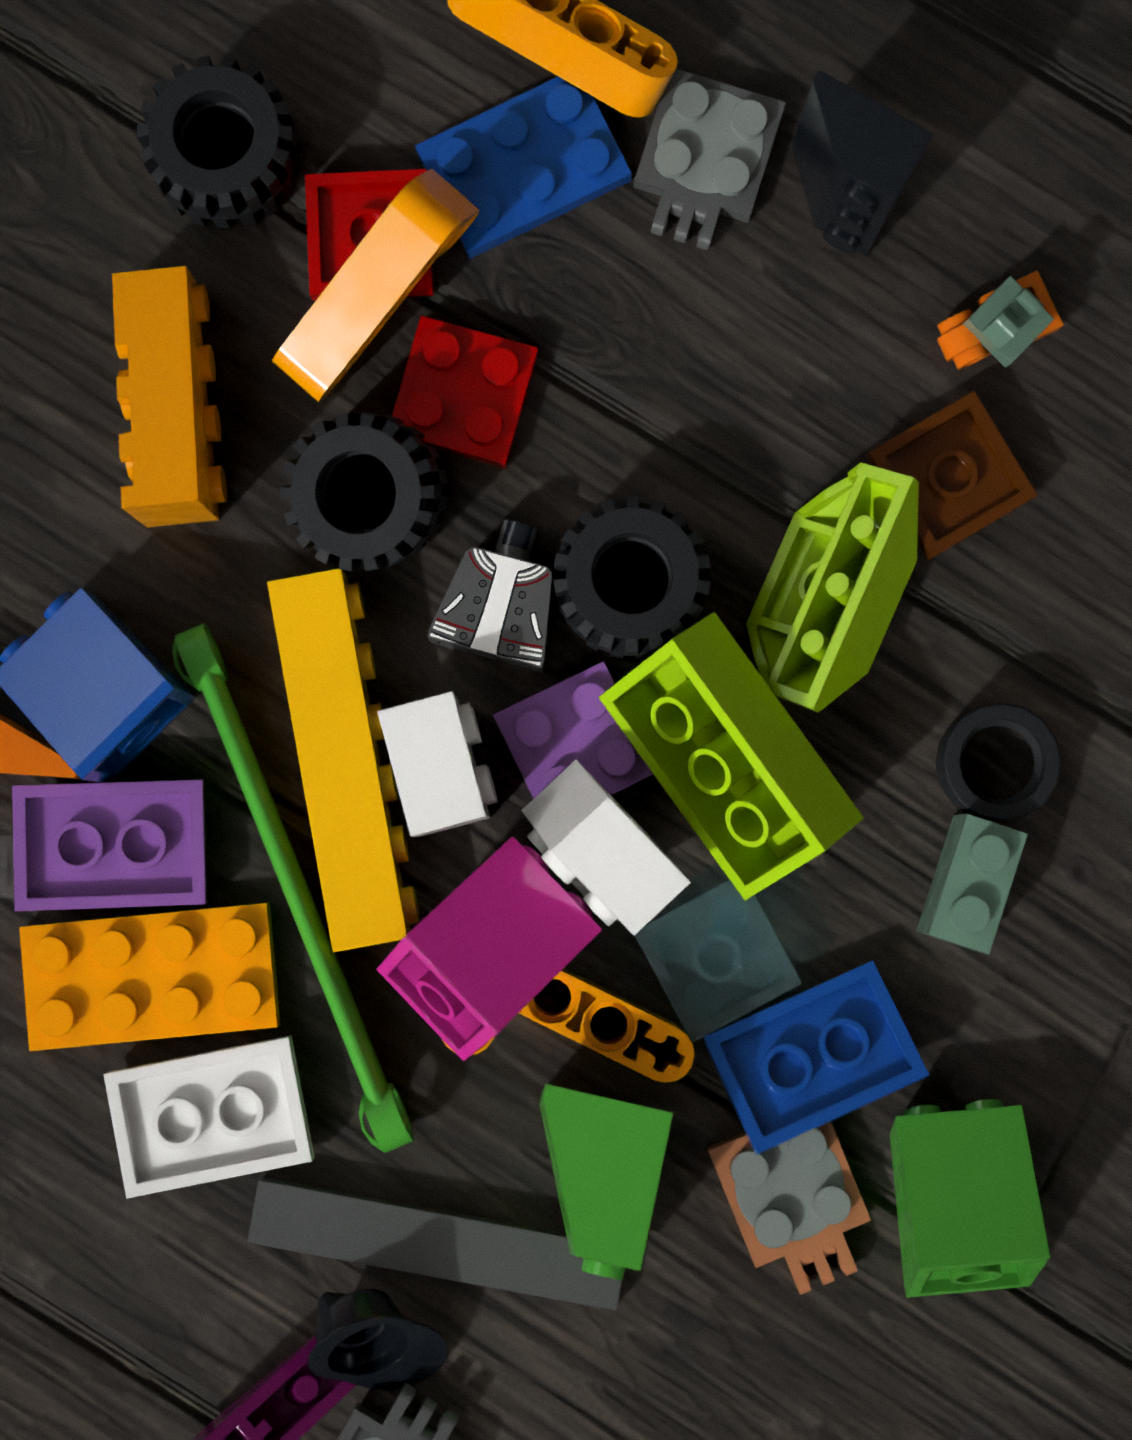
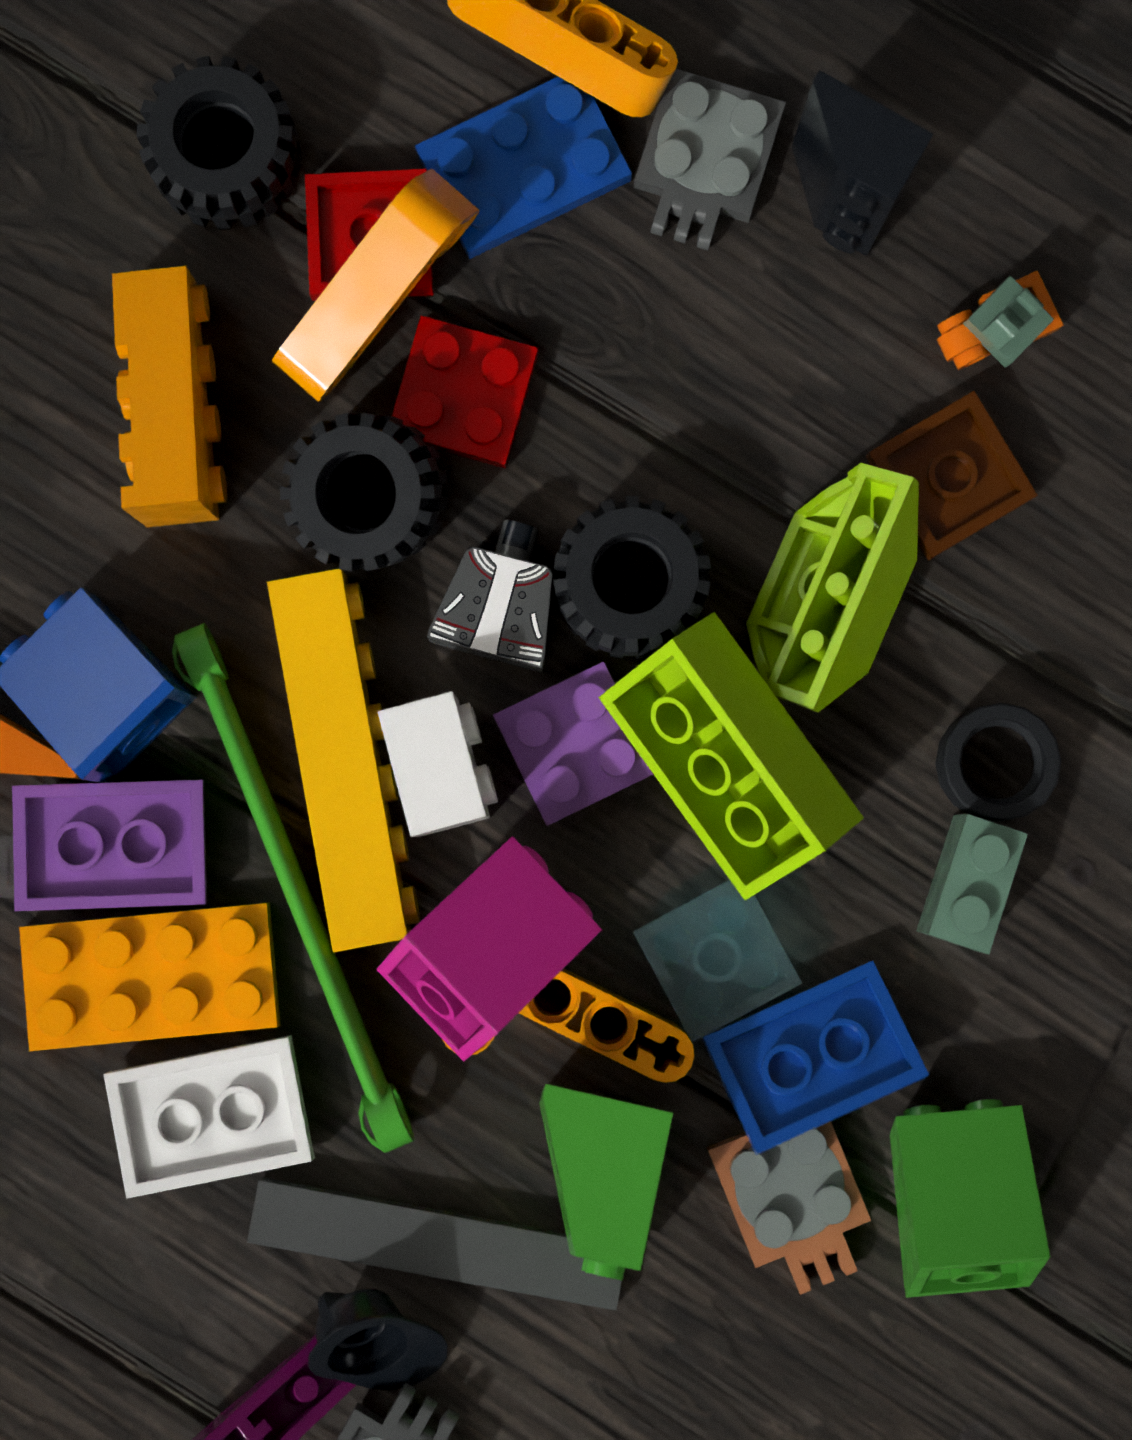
(602, 850): white brick -> none

